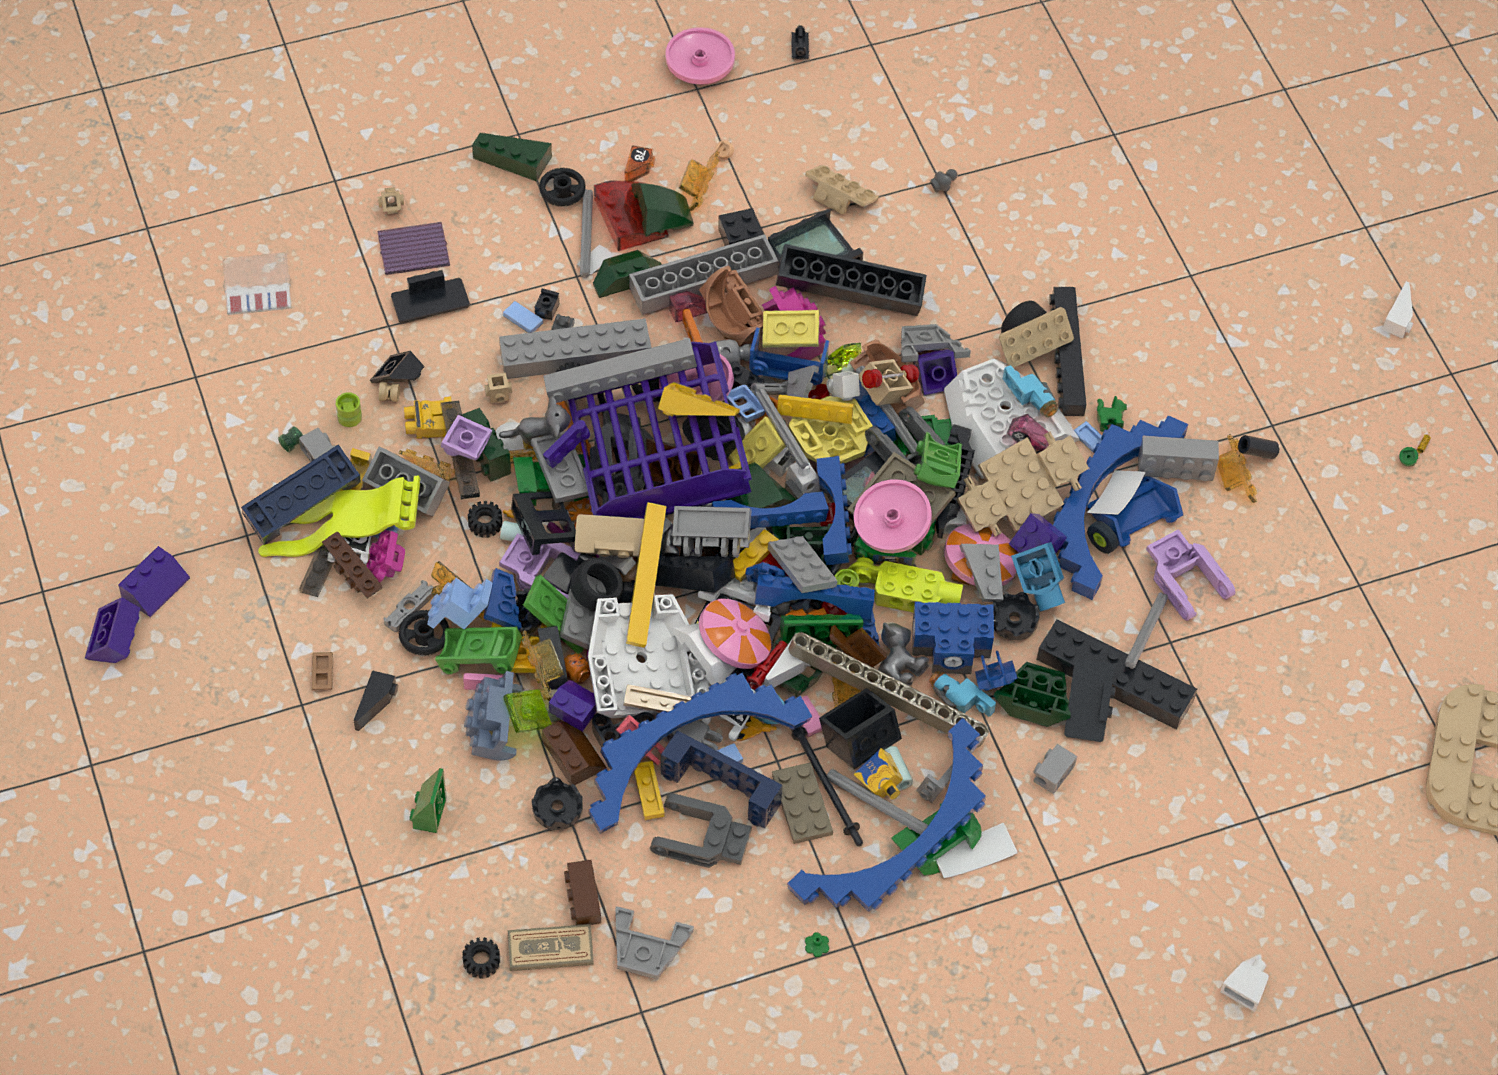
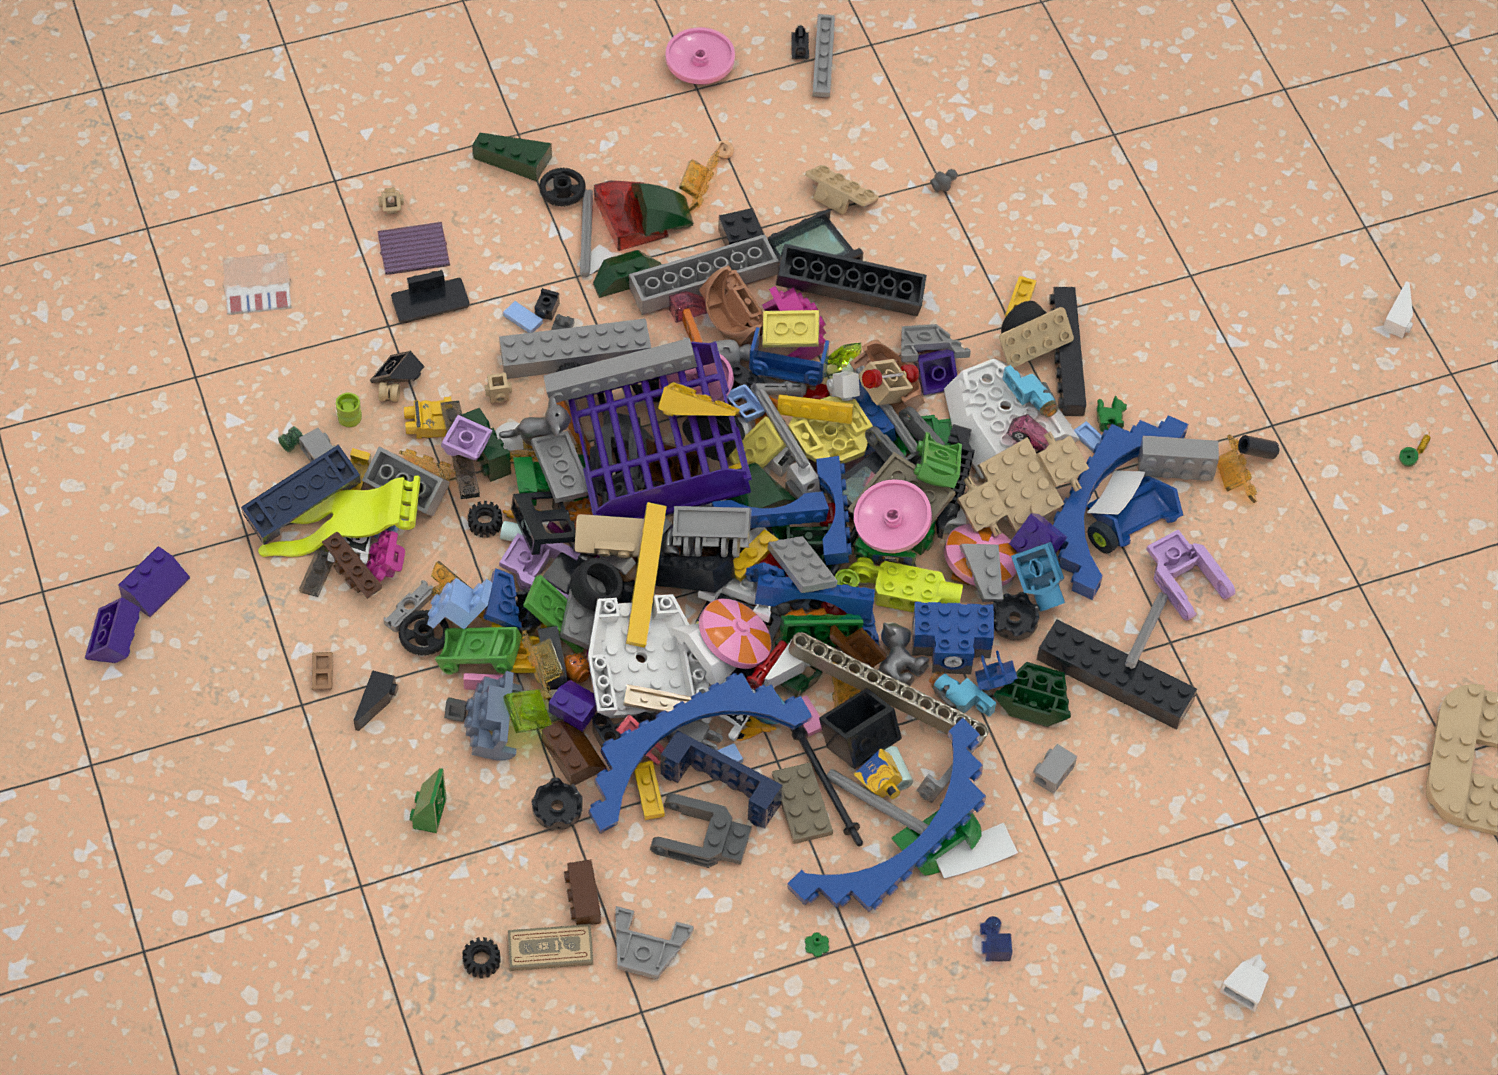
(455, 709): none -> dark grey tile
(566, 443): dark purple plate -> none
(638, 163): clear orange slope -> none
(799, 381): light grey wing -> none
(823, 55): none -> light grey plate
(996, 944): none -> clear blue brick
(1022, 292): none -> yellow plate
(1090, 700): black bracket -> none

